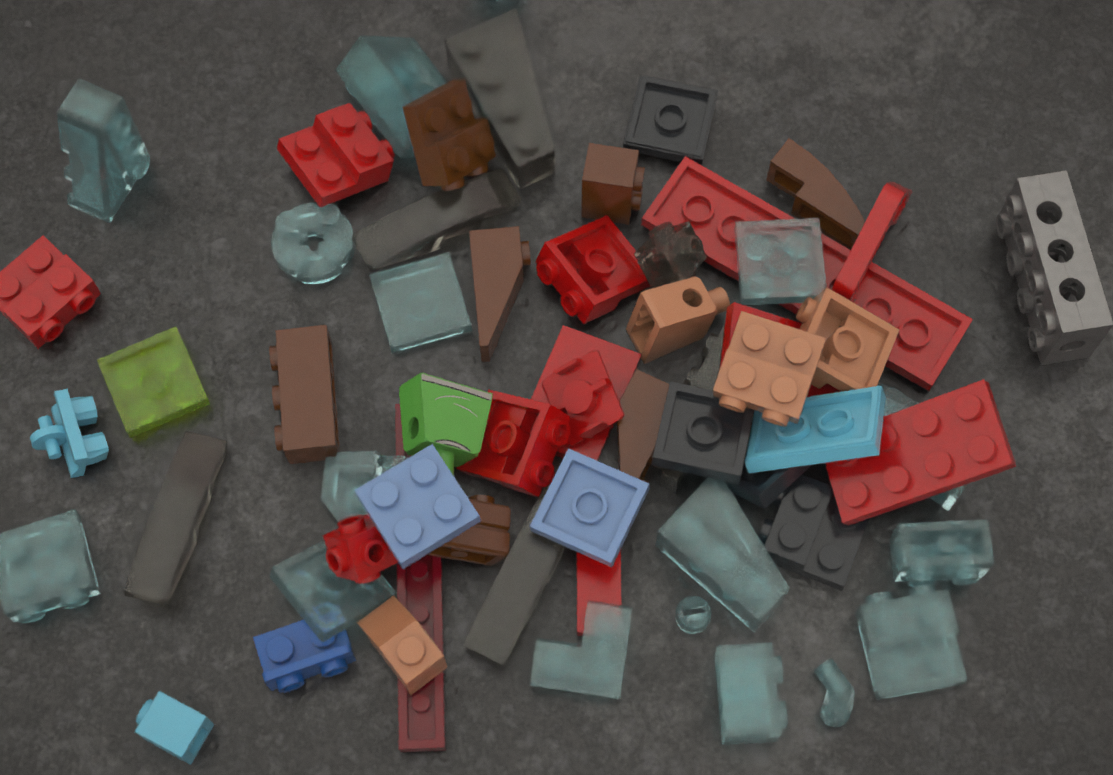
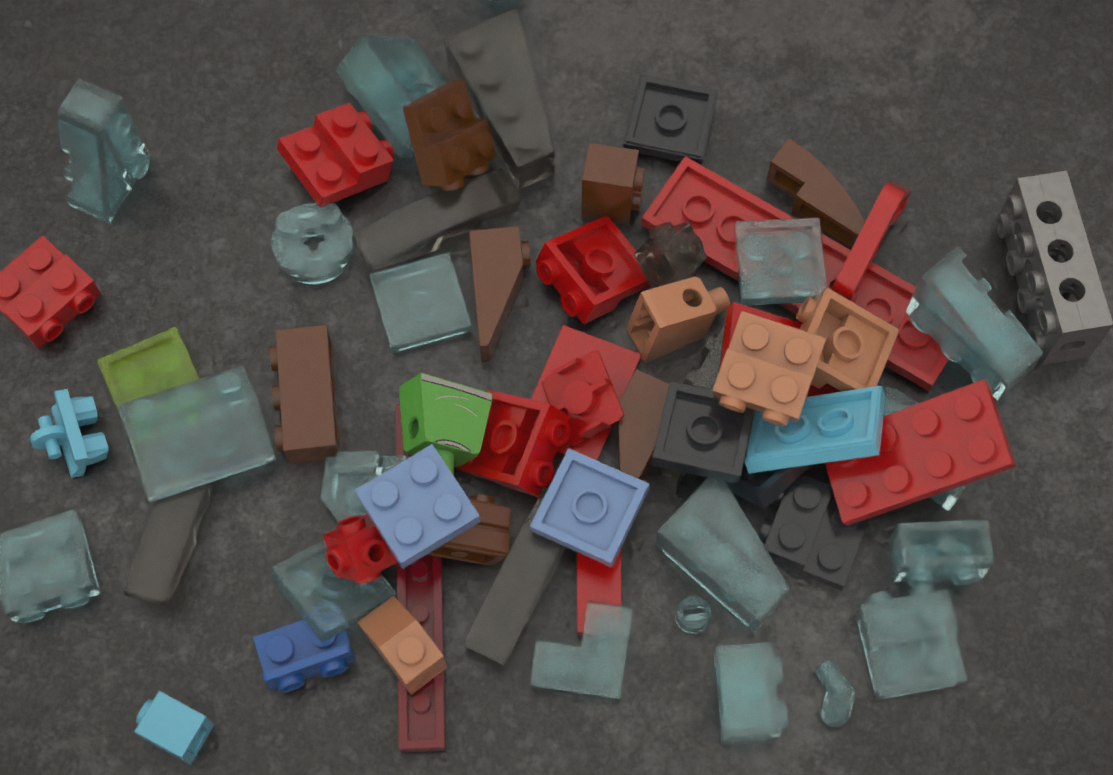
(195, 433): none -> clear light blue slope
(970, 325): none -> clear light blue wedge

